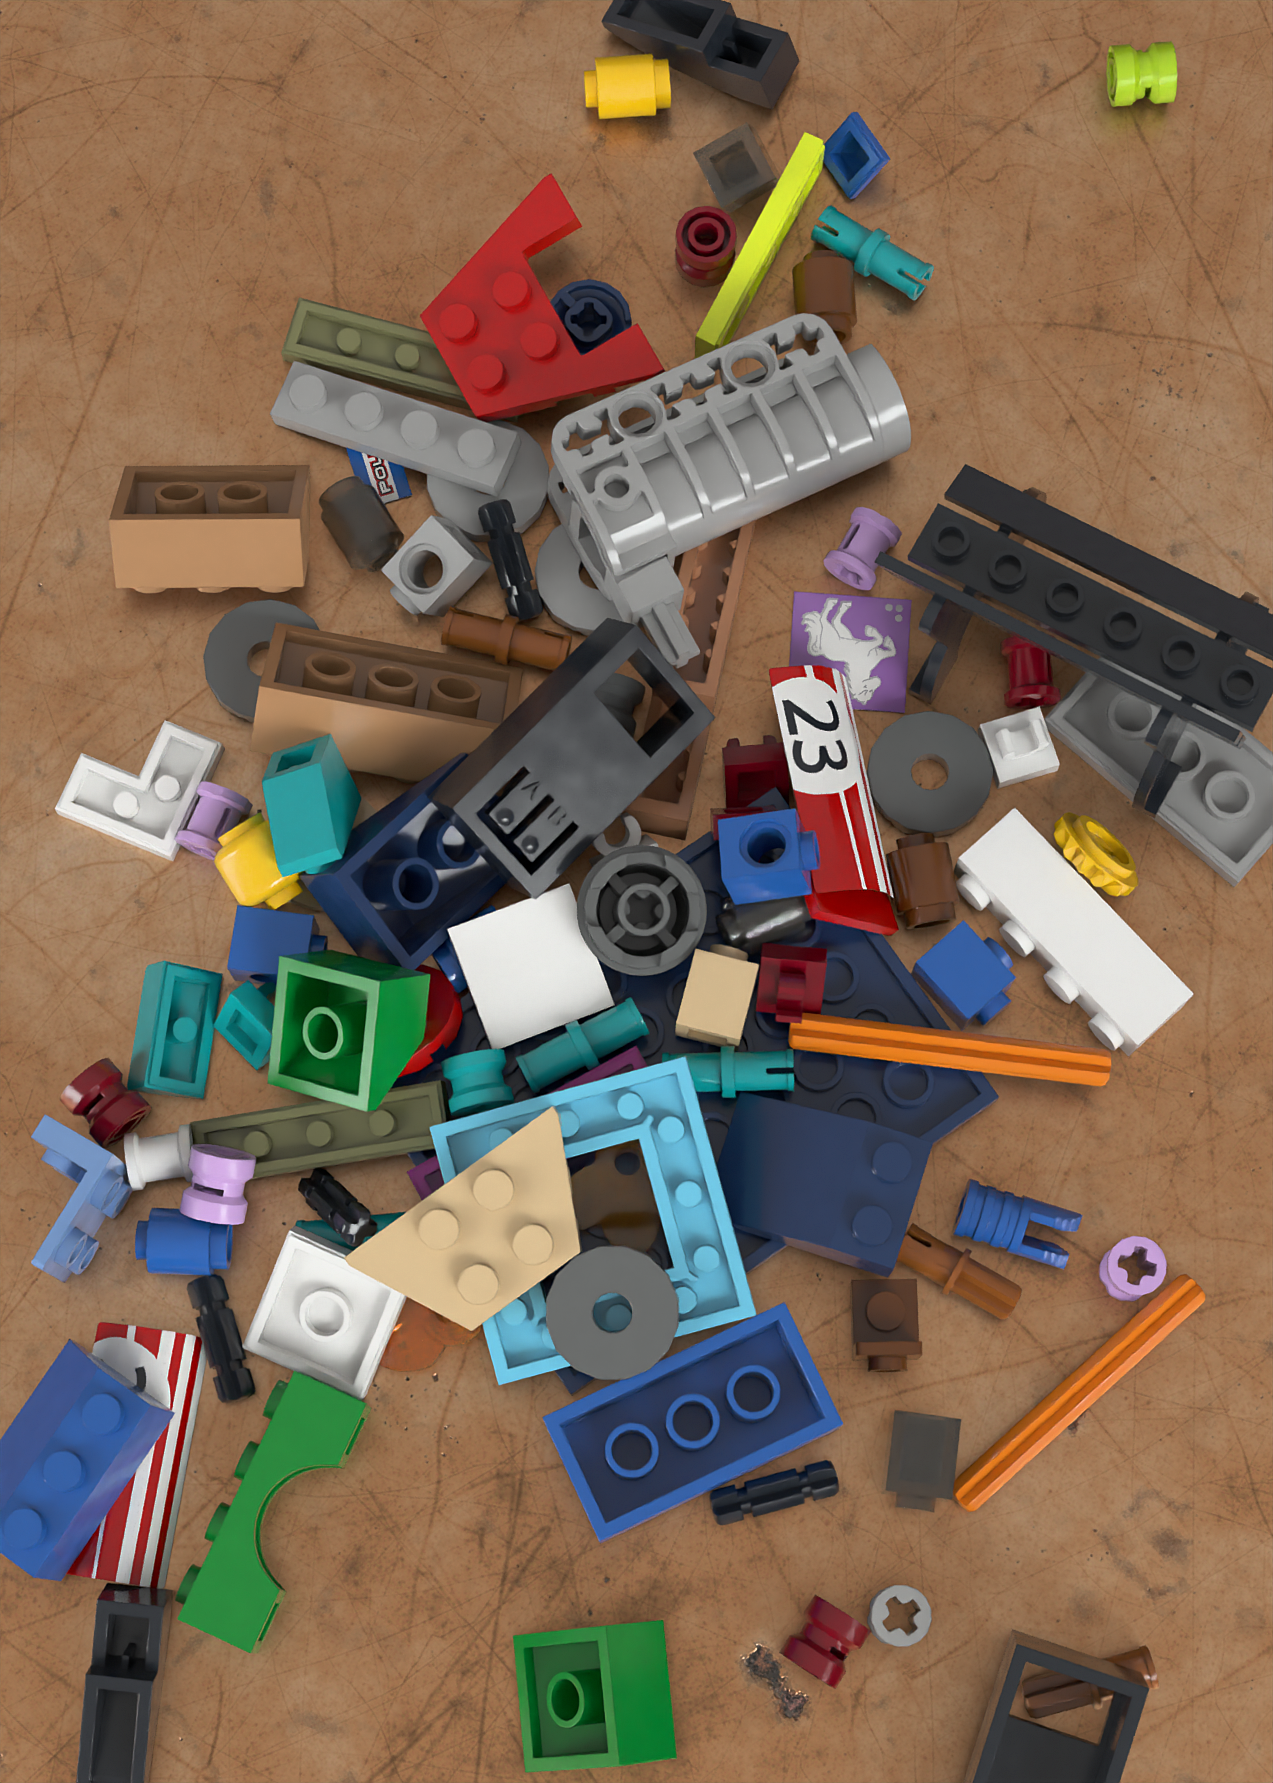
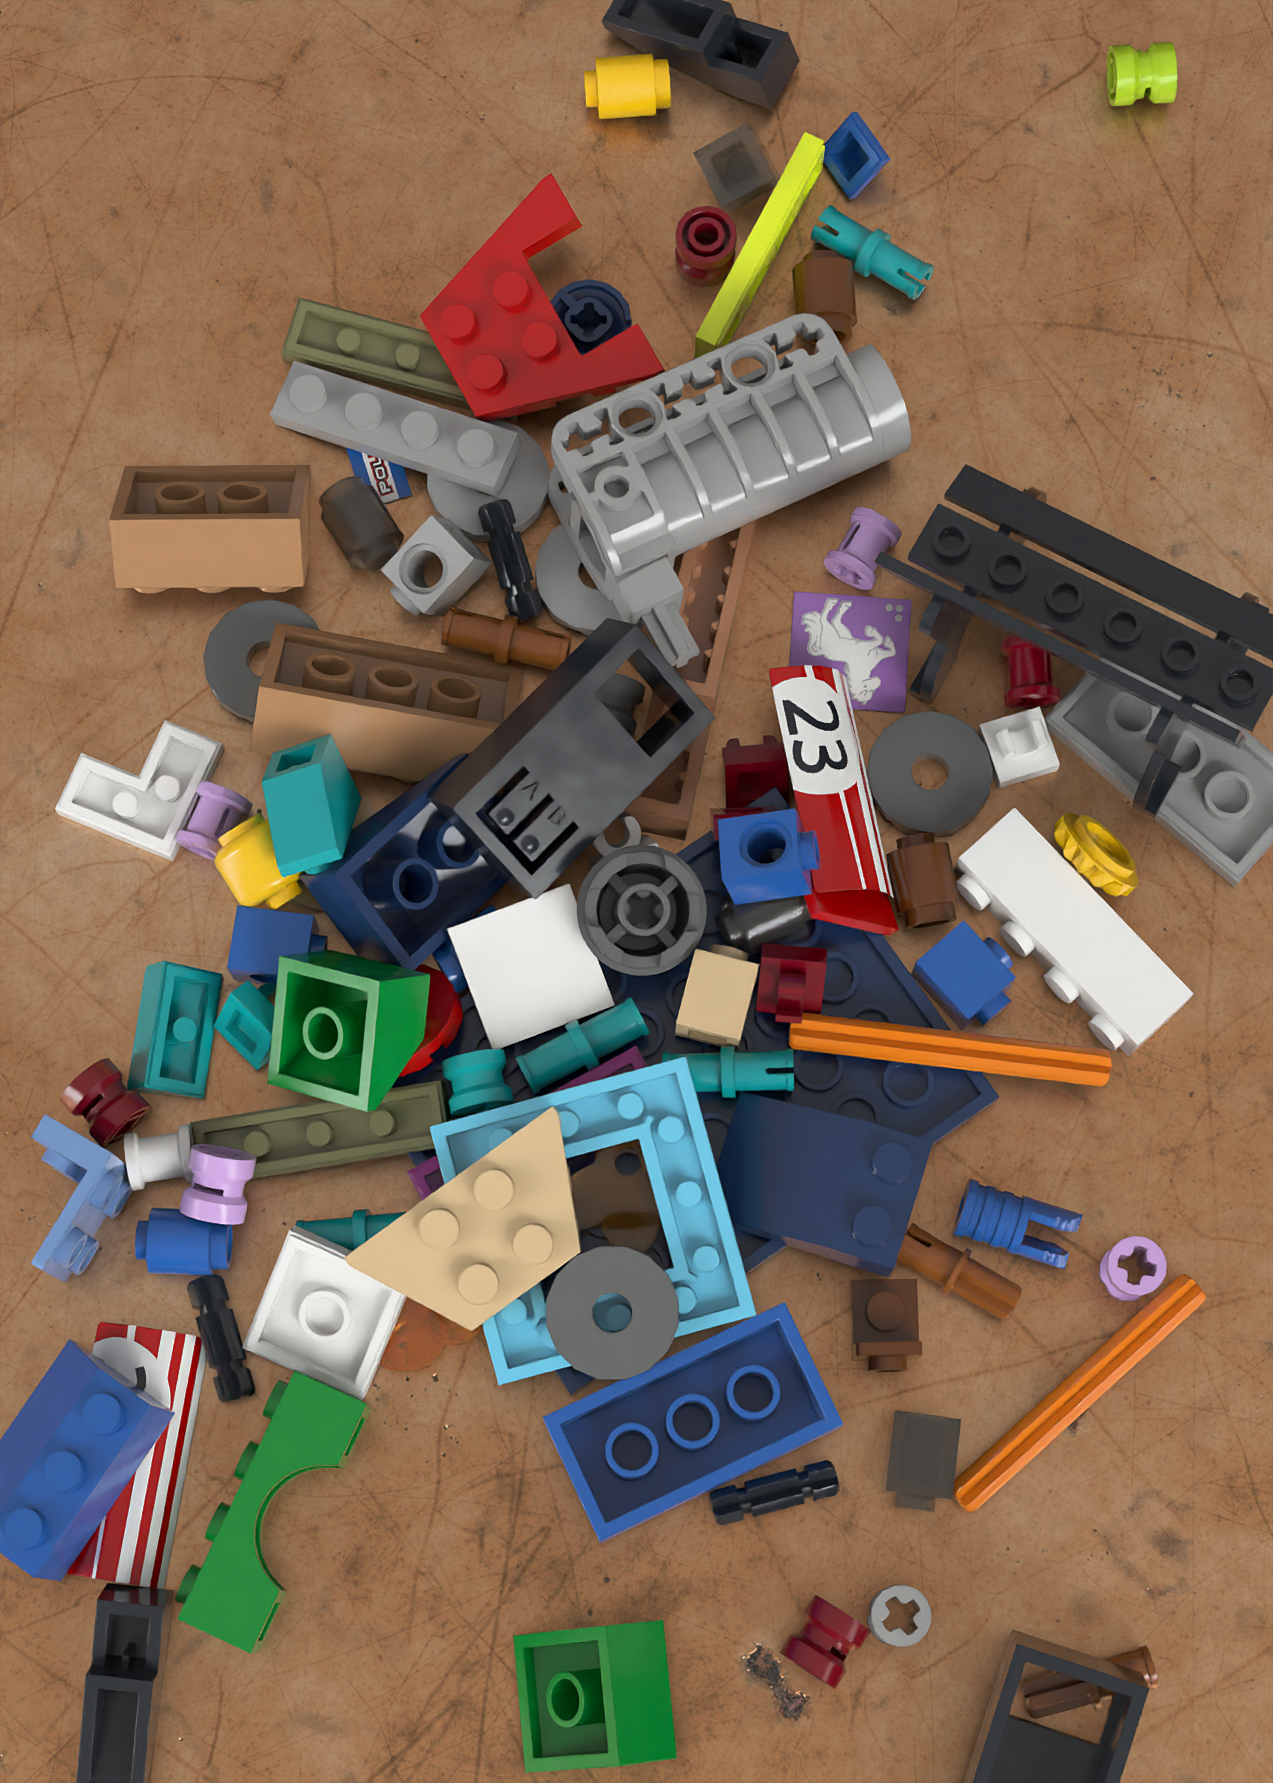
(337, 1207): black axle -> none

